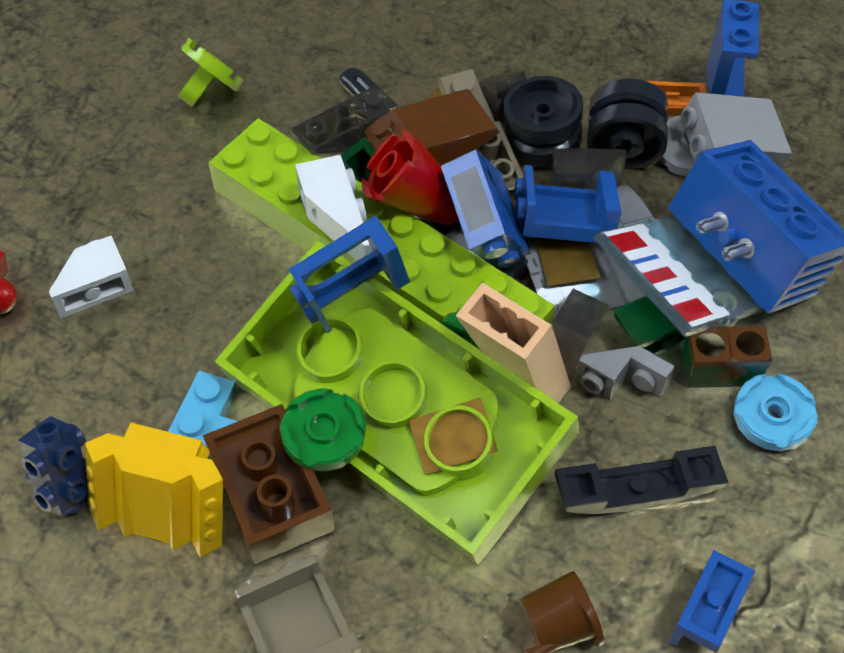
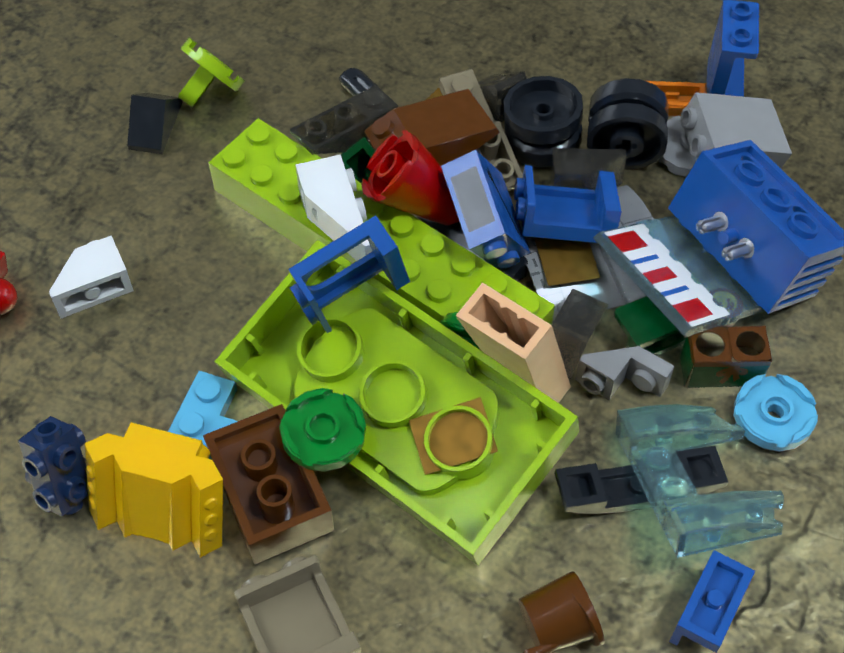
(151, 121): none -> black slope
(692, 520): none -> clear light blue wedge

